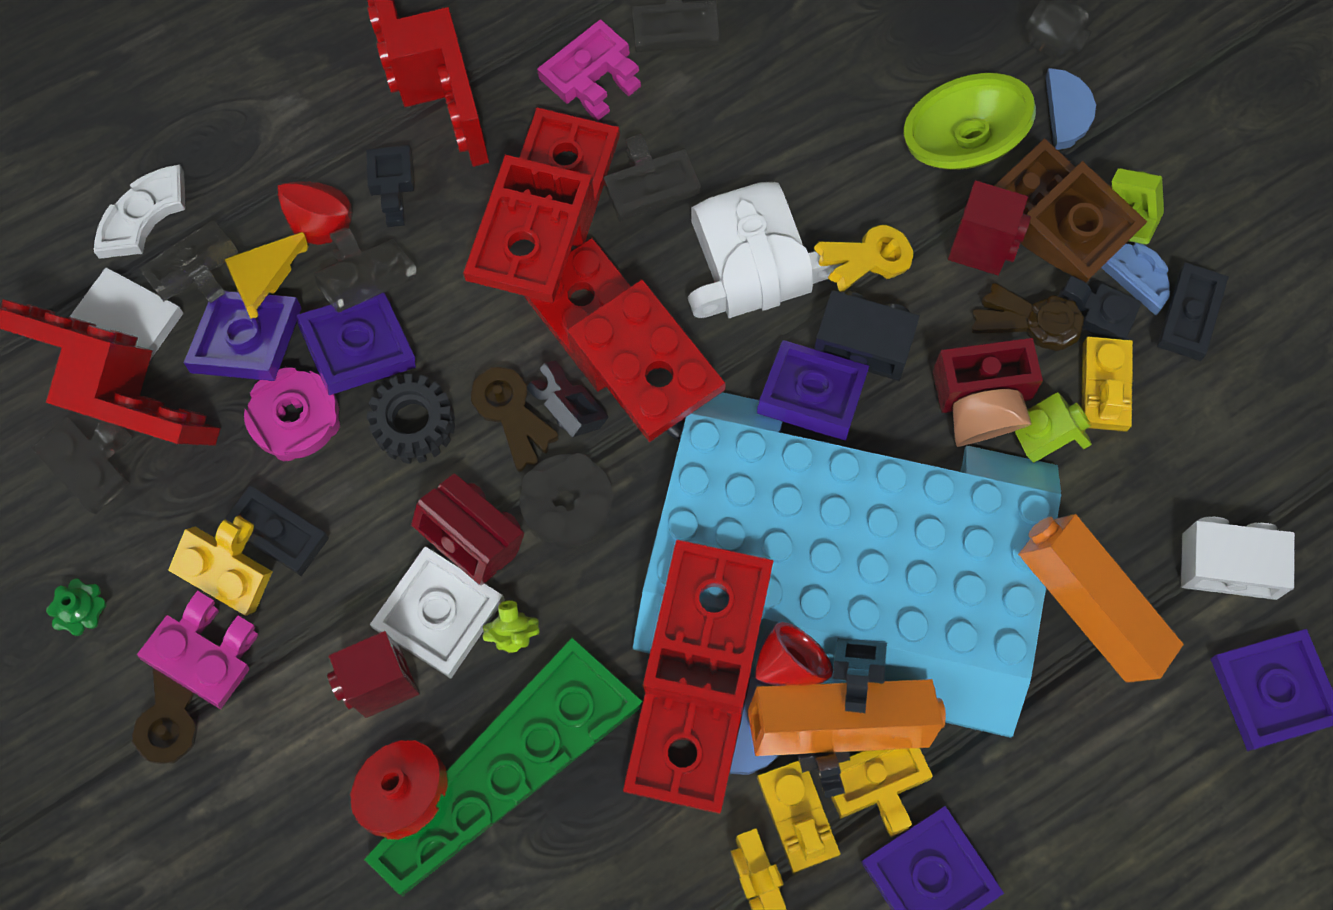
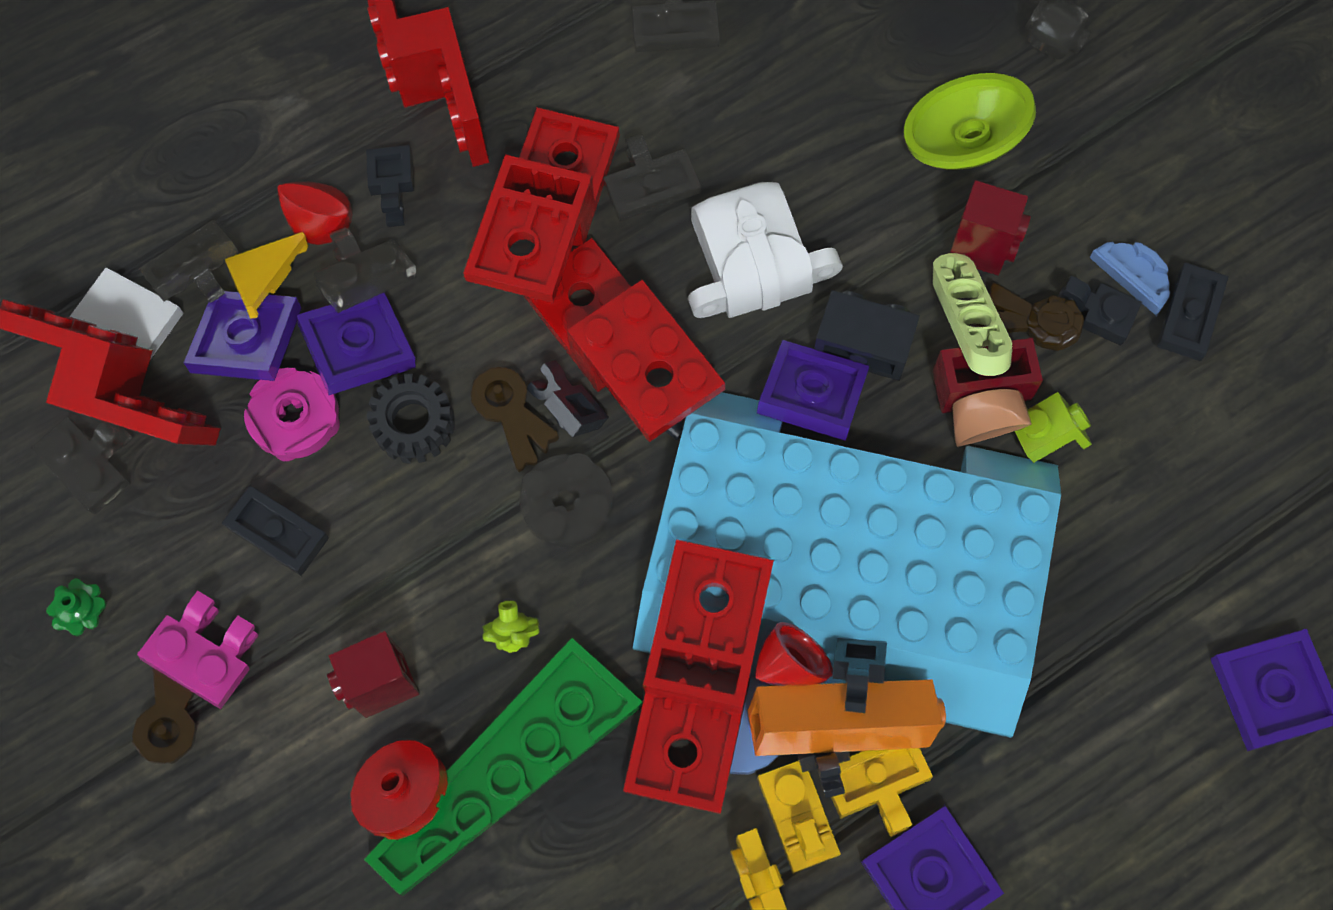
(138, 210): white tile -> none
(220, 567): yellow plate -> none
(437, 612): white tile -> none
(468, 528): dark red brick -> none
(584, 61): dark pink plate -> none
(881, 252): yellow piece -> none
(977, 311): none -> yellowish green beam
(1070, 107): medium blue tile -> none
(1073, 212): reddish brown slope -> none
(1100, 598): orange brick -> none
(1107, 383): yellow hinge -> none
(1144, 195): lime bracket -> none
(1237, 558): white brick -> none

